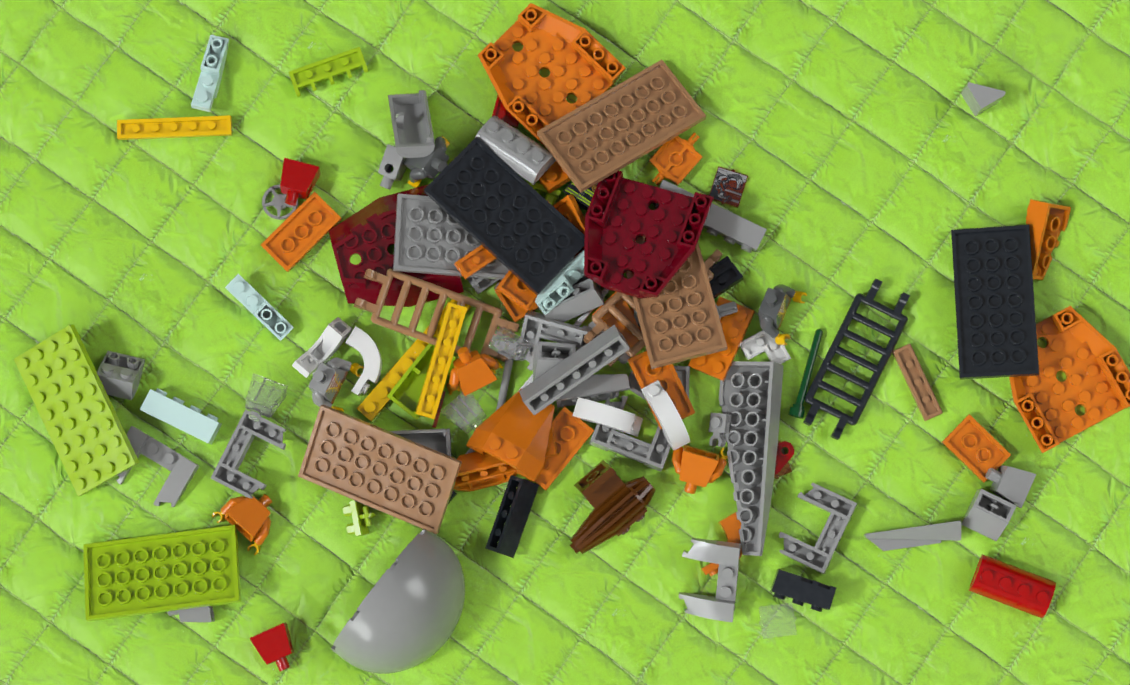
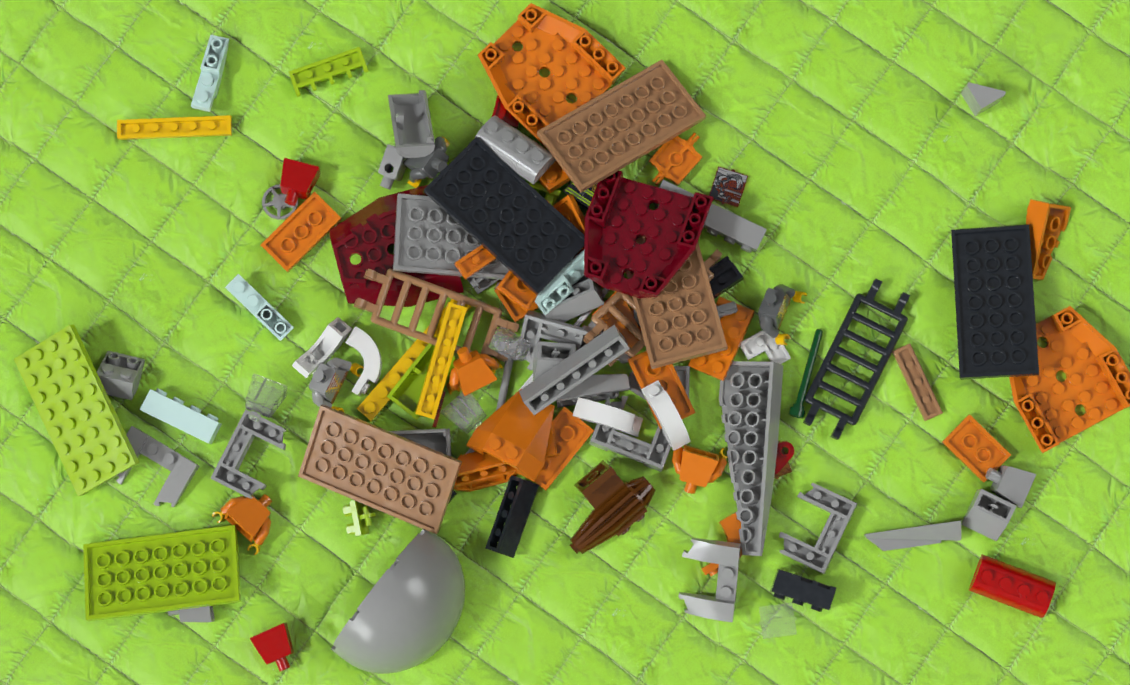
(719, 425): light grey plate -> none

